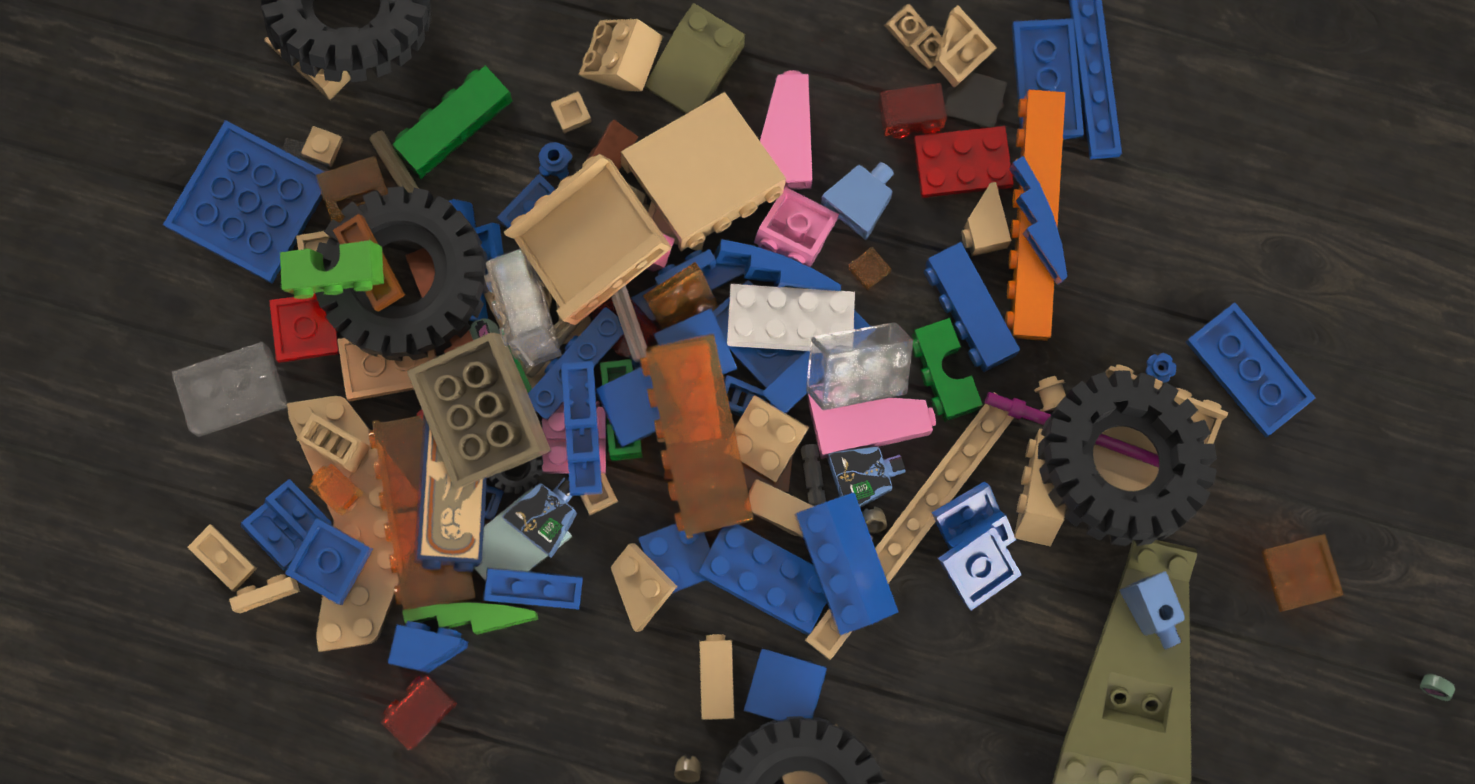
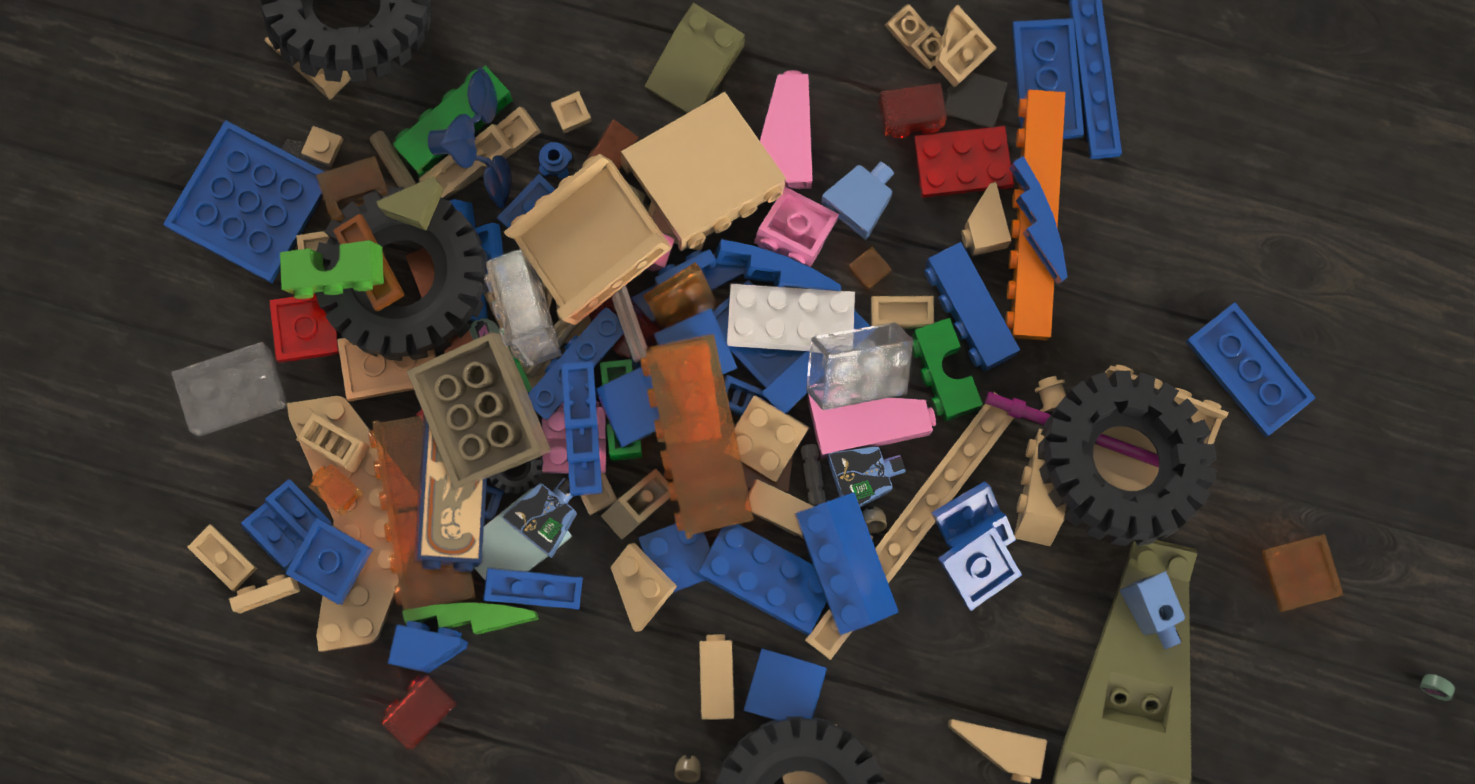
(414, 204): none -> olive slope
(460, 144): none -> dark blue plant
(495, 140): none -> tan slope
(621, 54): tan slope -> none
(637, 504): none -> dark tan slope
(906, 311): none -> tan tile
(1007, 750): none -> tan slope
(1164, 360): blue plate -> none

